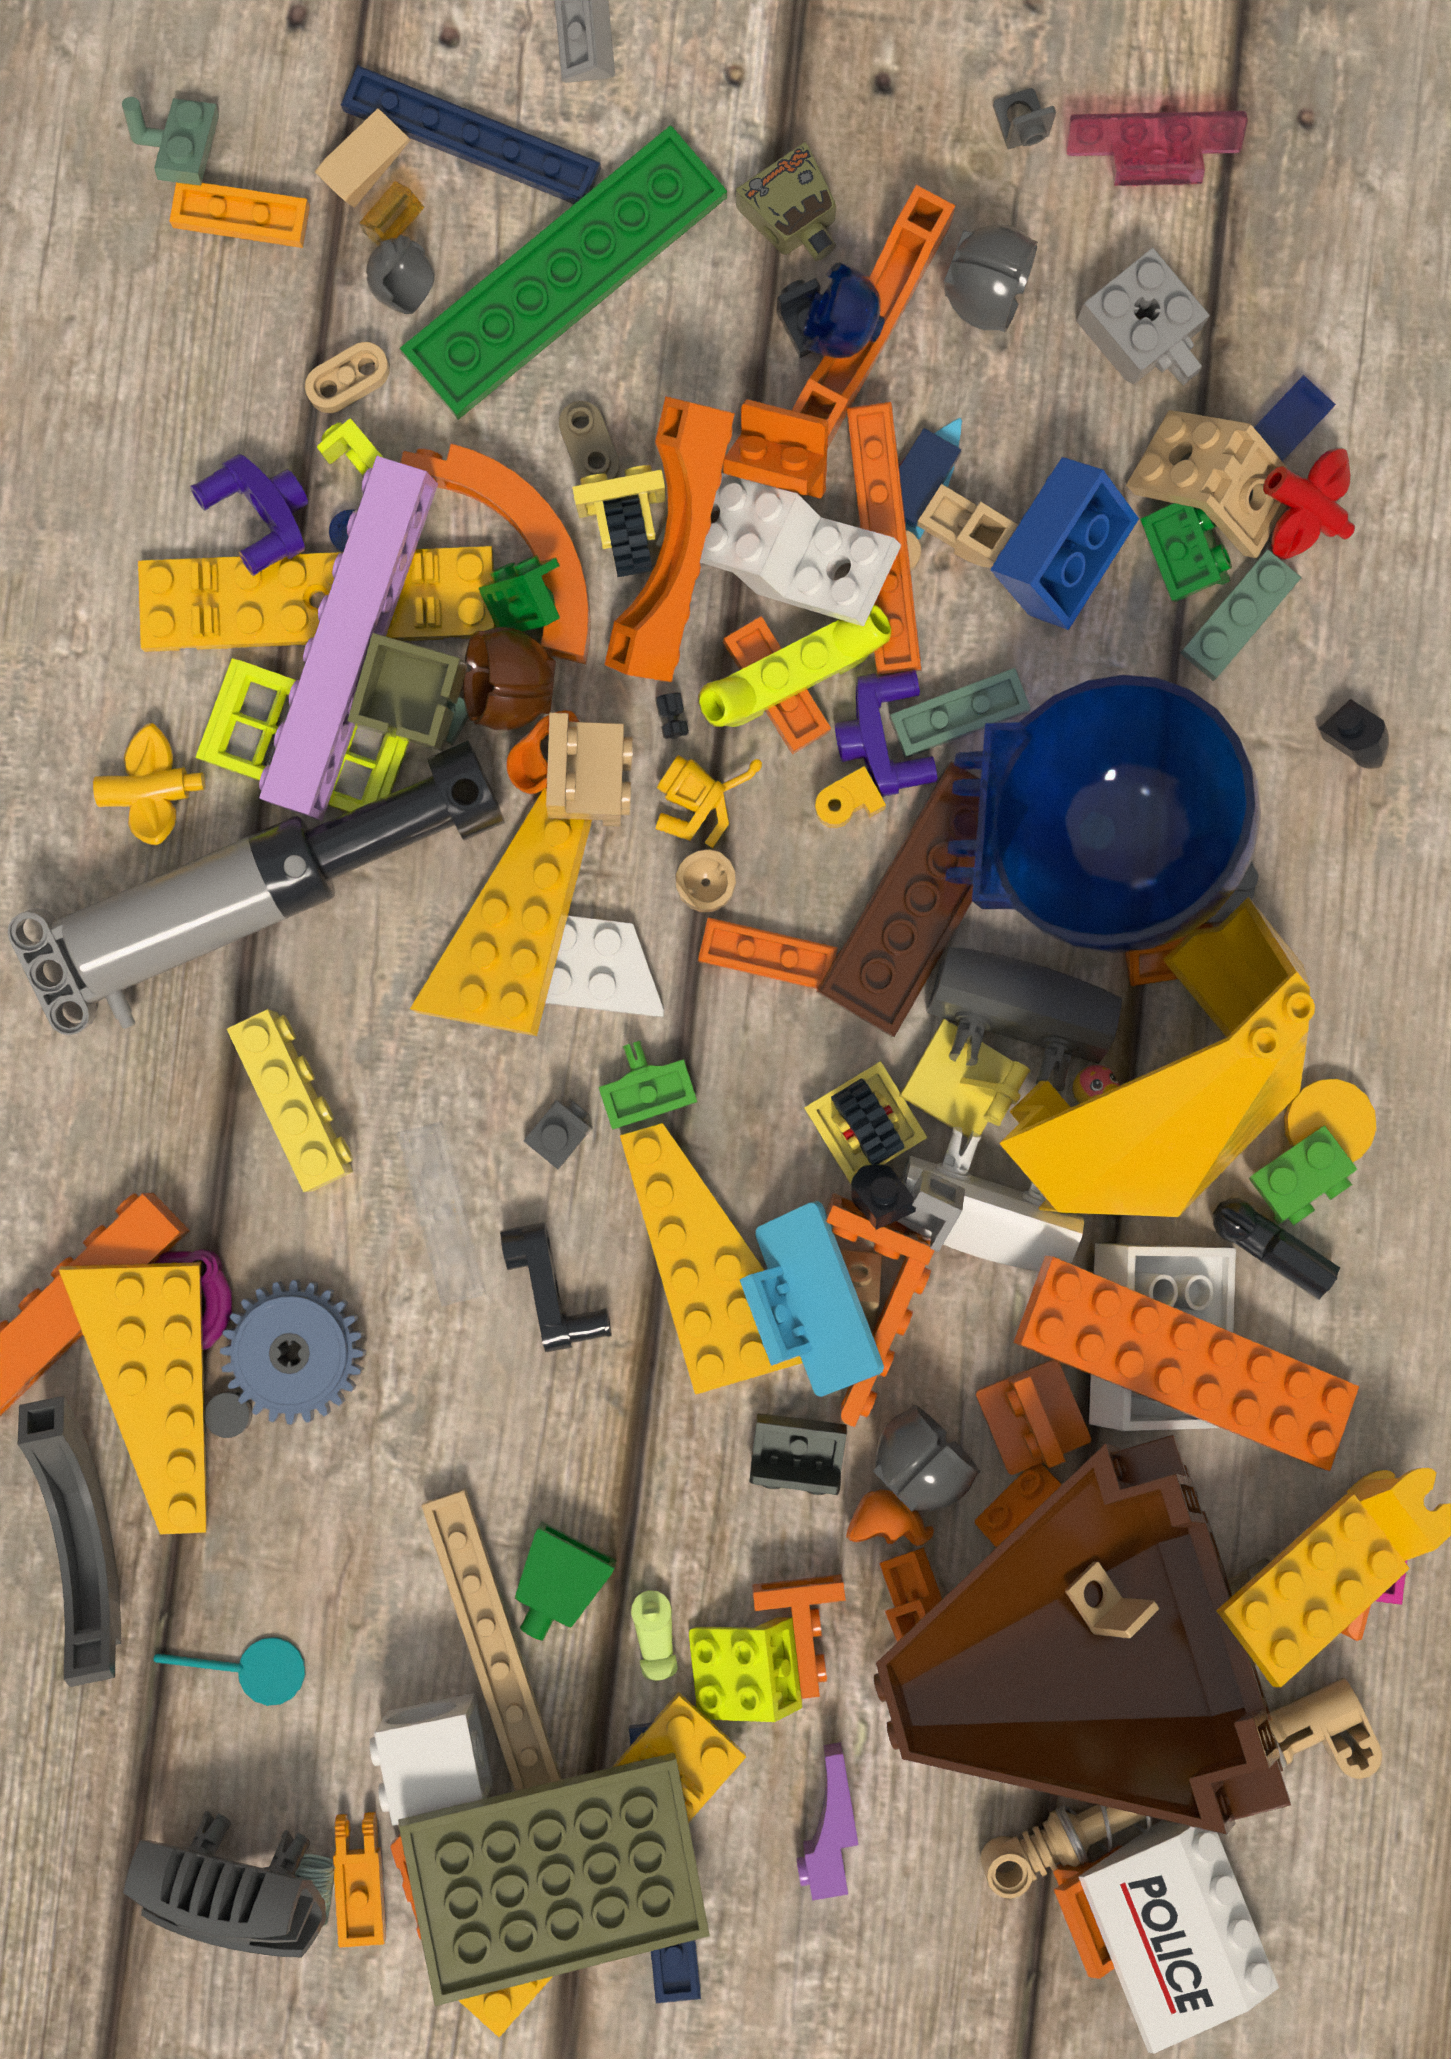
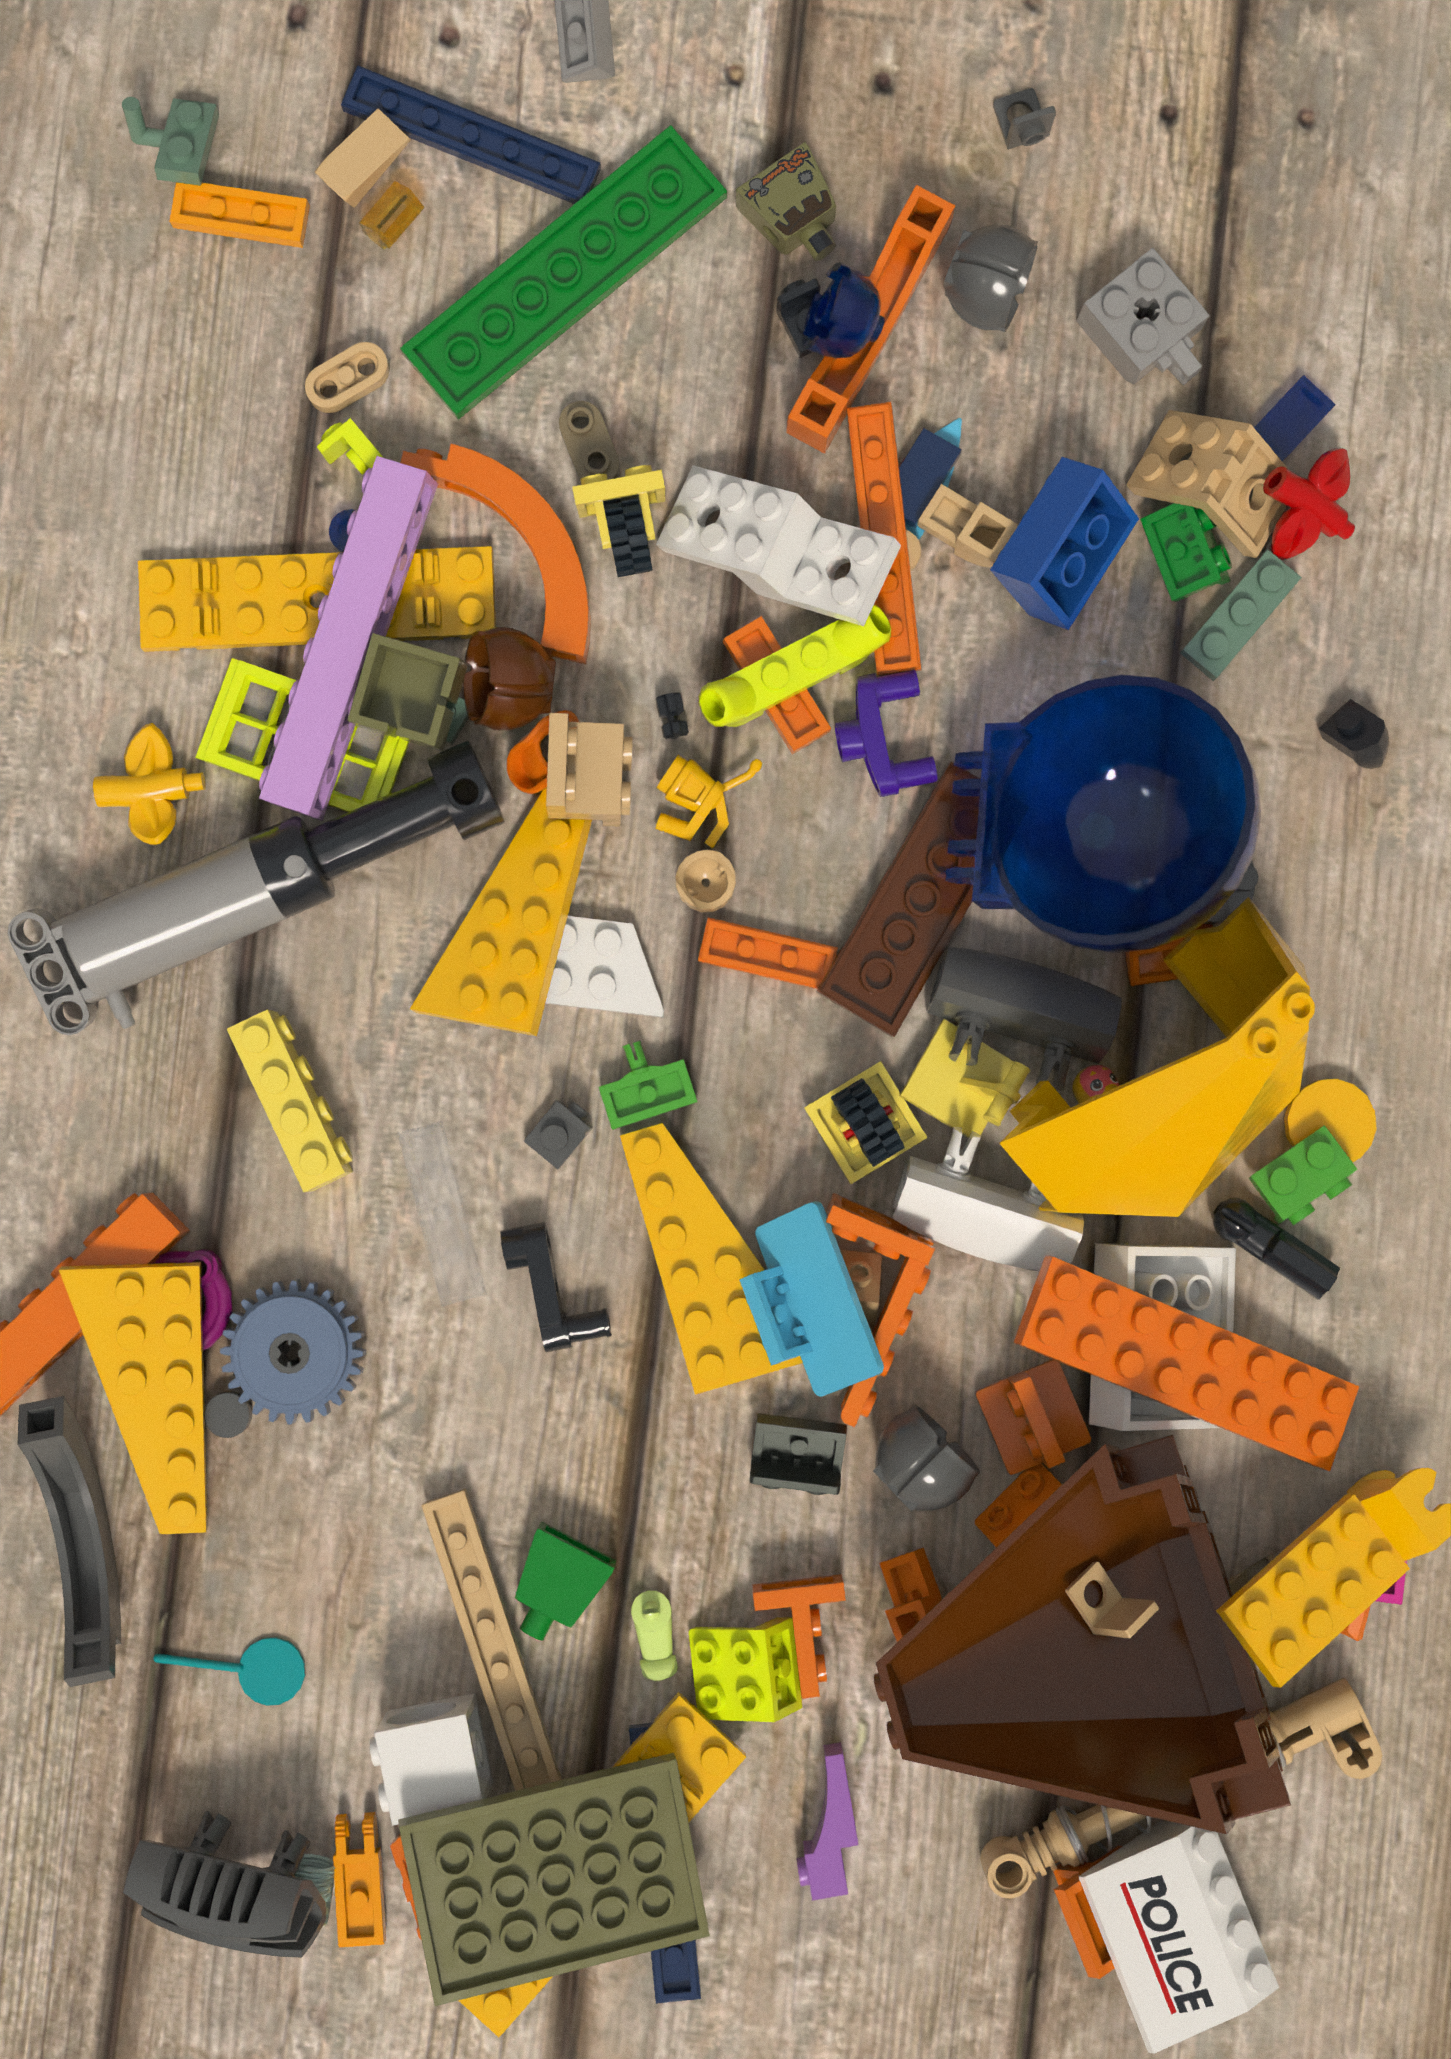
(272, 499): dark purple connector -> none
(400, 274): dark grey hair -> none
(519, 595): green bracket -> none
(692, 450): orange arch -> none
(780, 449): orange bracket -> none
(846, 796): yellow leg -> none
(881, 1195): black plate -> none
(886, 1516): orange hair -> none
(937, 1206): light grey panel -> none
(959, 712): sand green plate -> none
(1156, 145): clear pink bracket -> none

